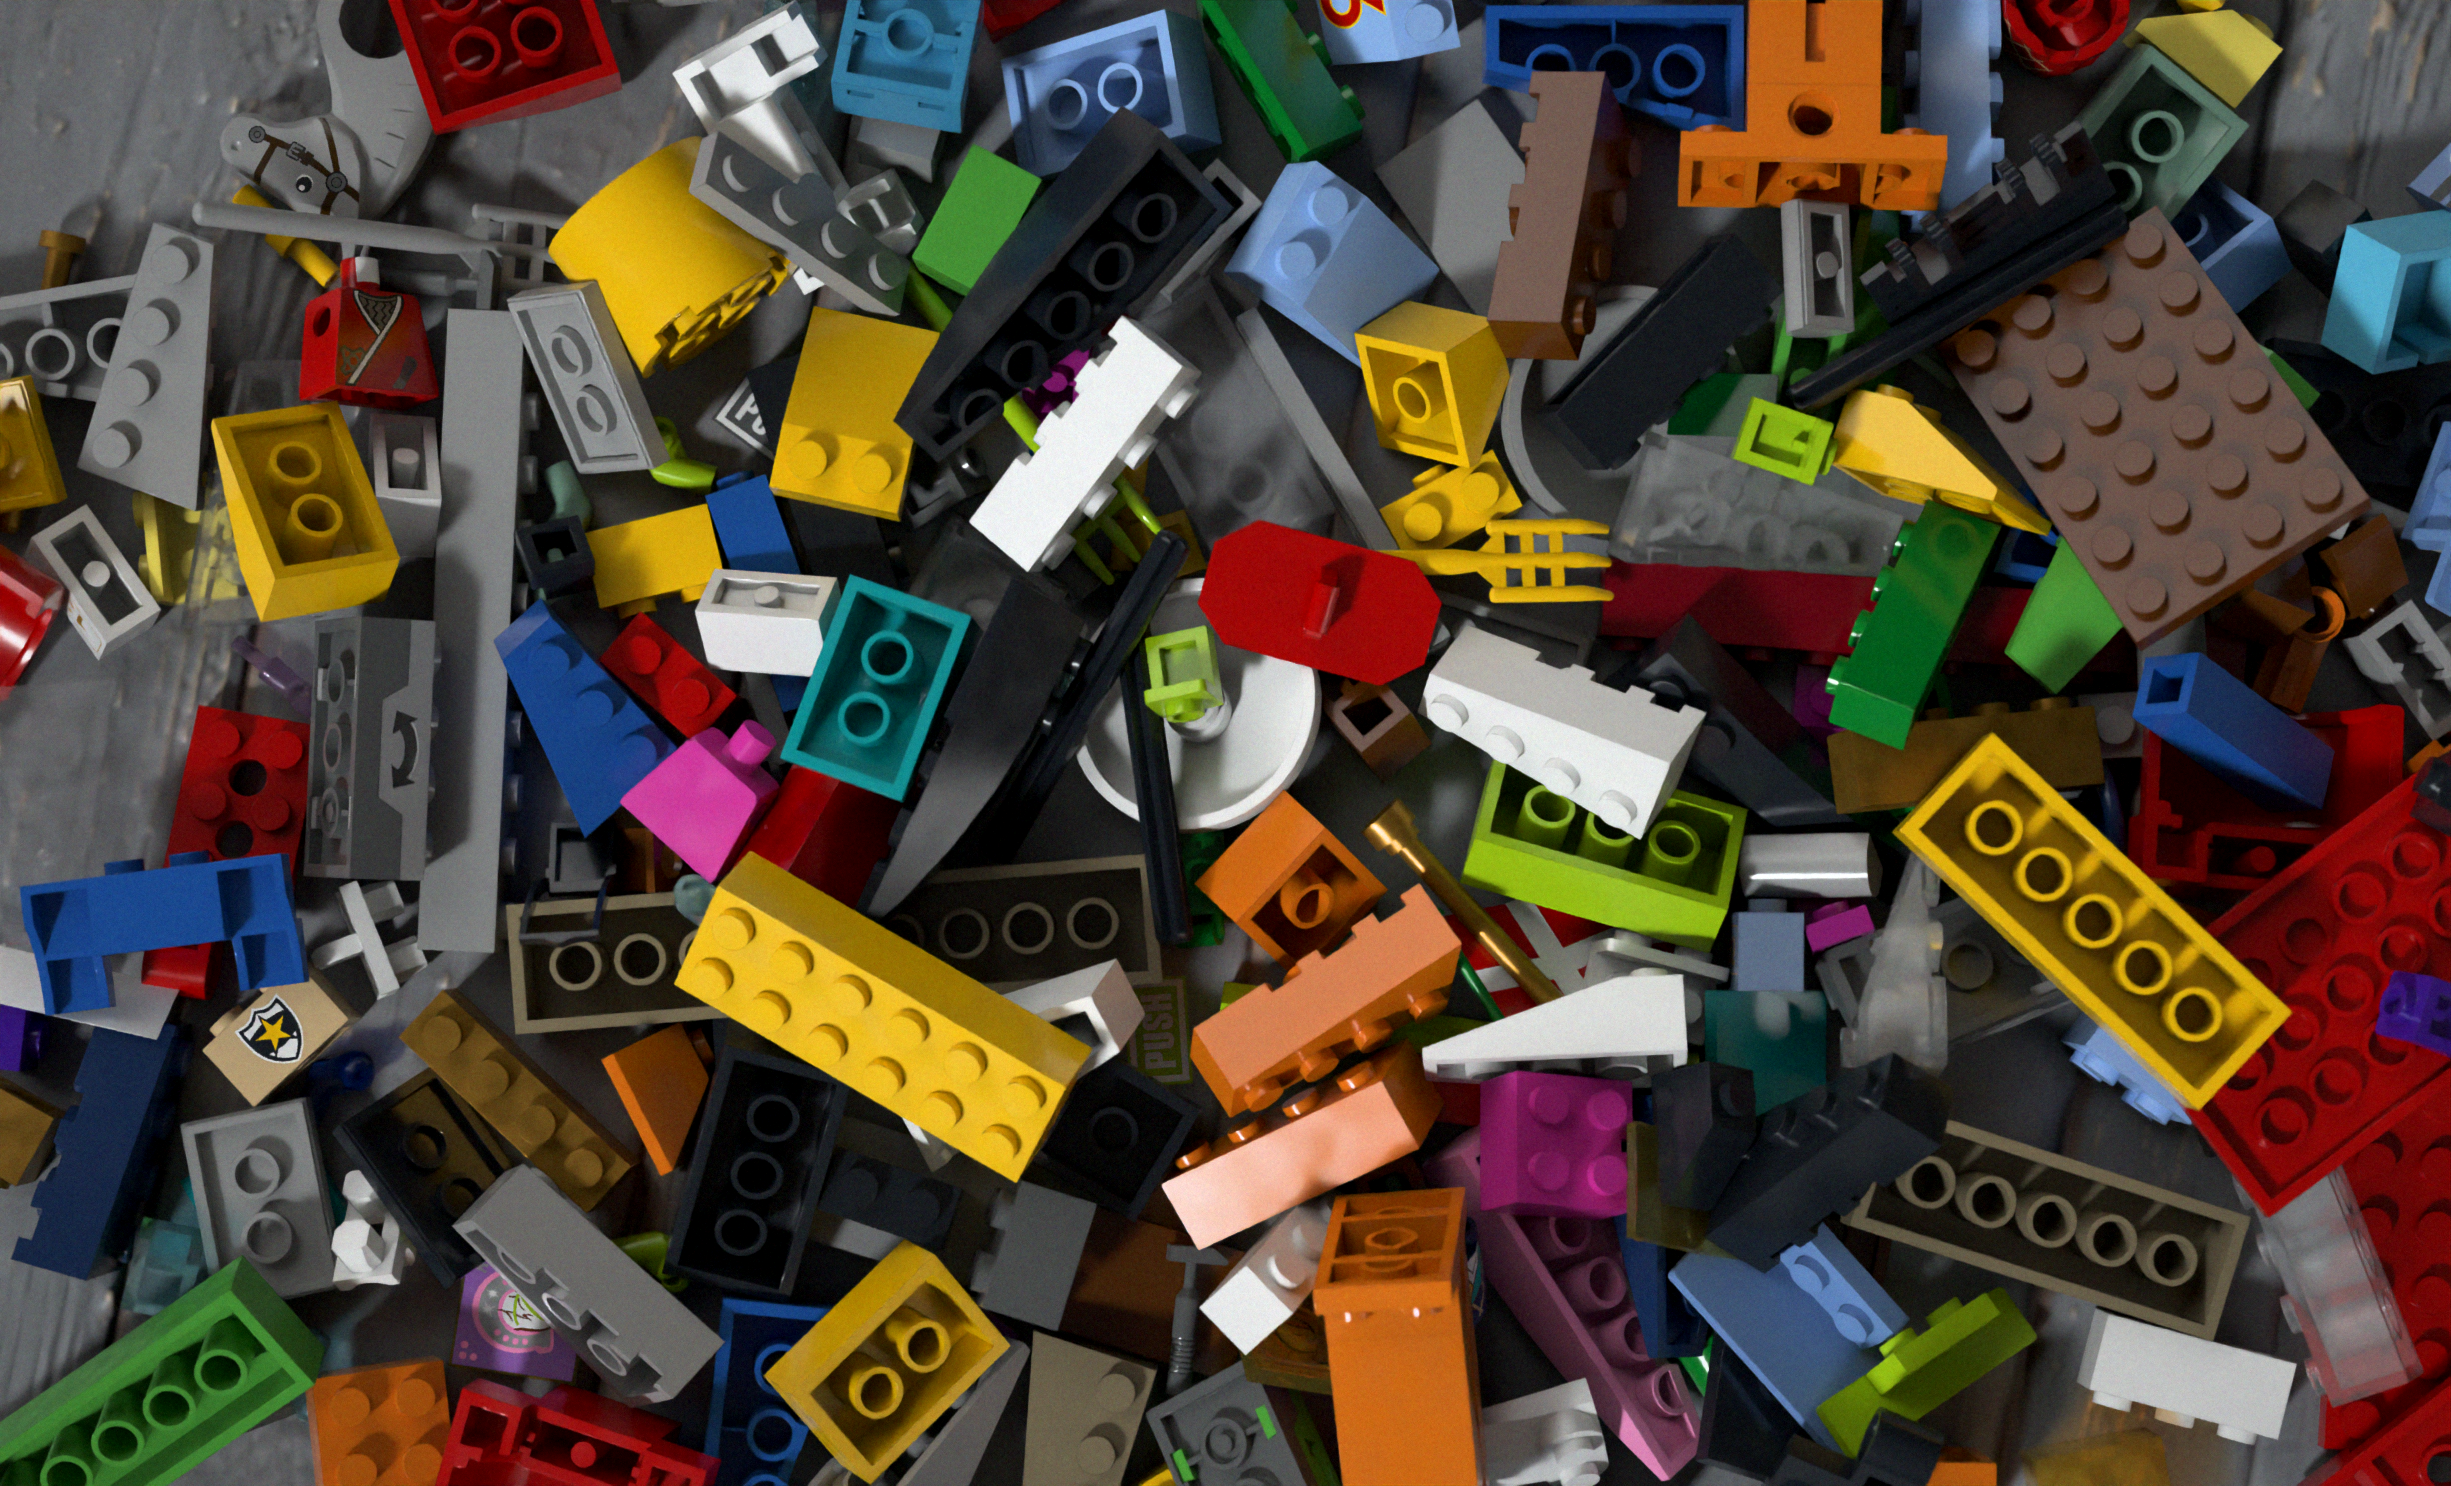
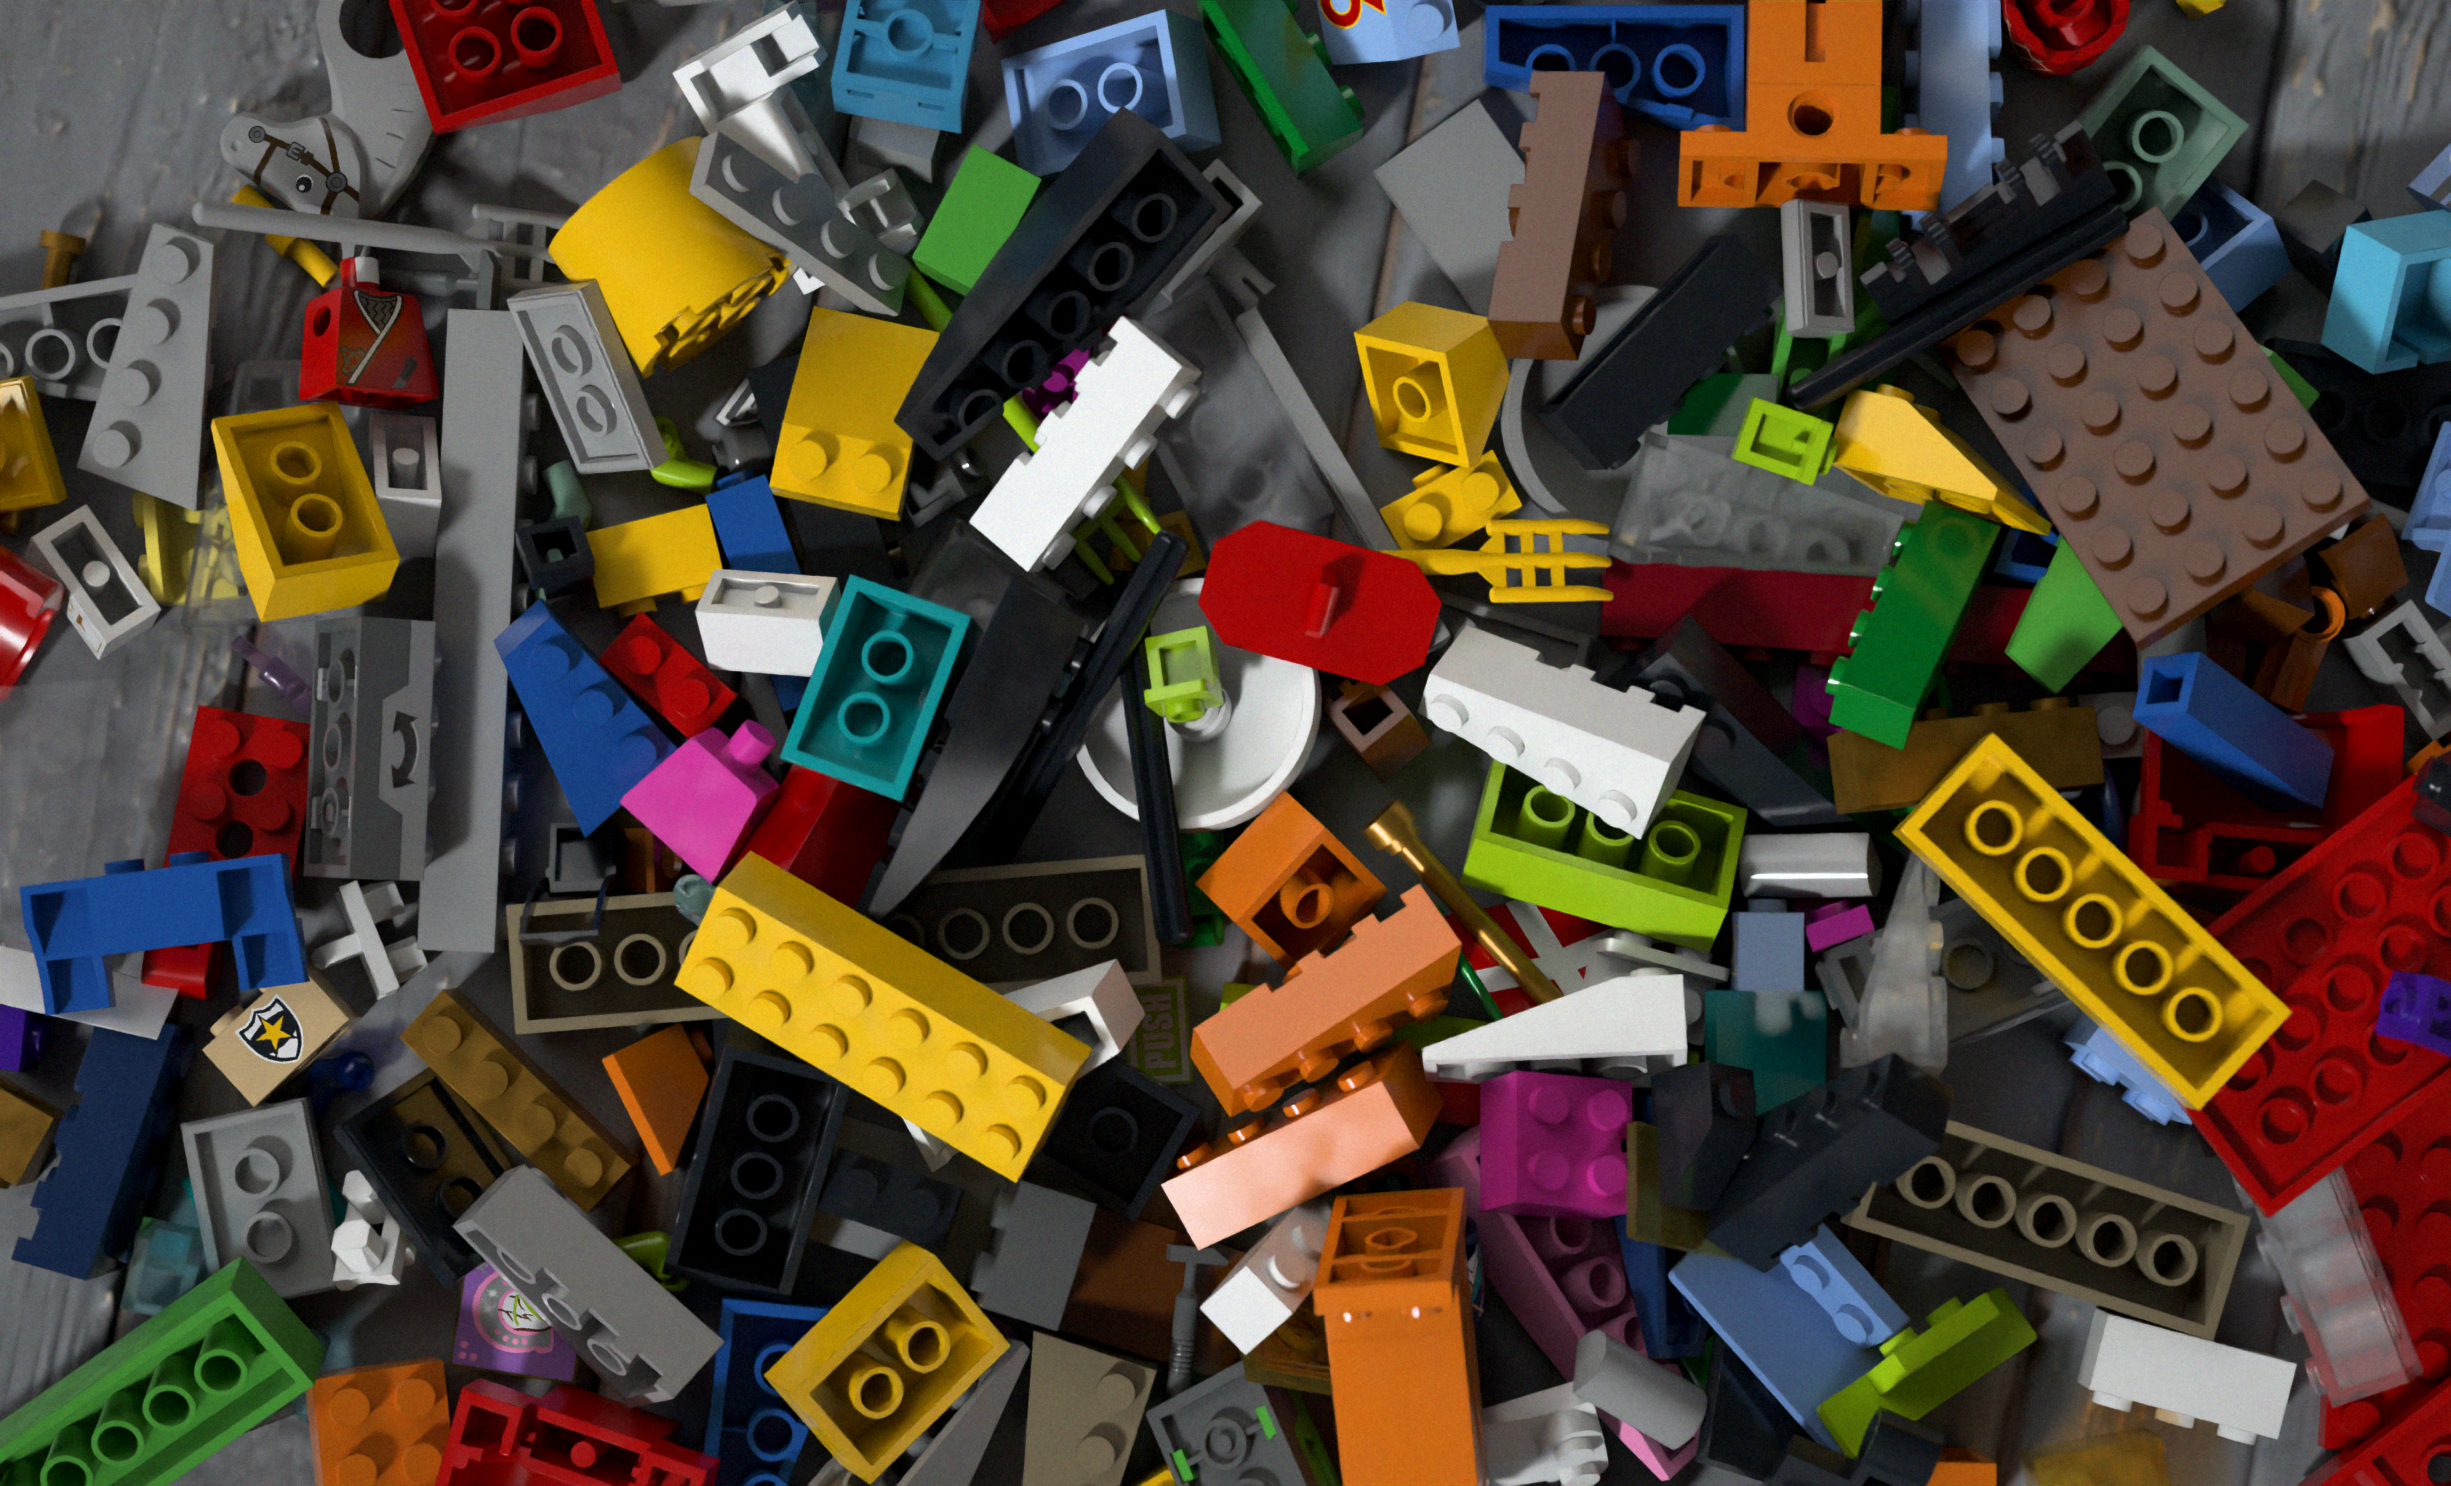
(743, 447): none -> dark grey piece
(1328, 257): light blue slope -> none
(1637, 1390): none -> light grey brick
(2213, 48): light yellow slope -> none

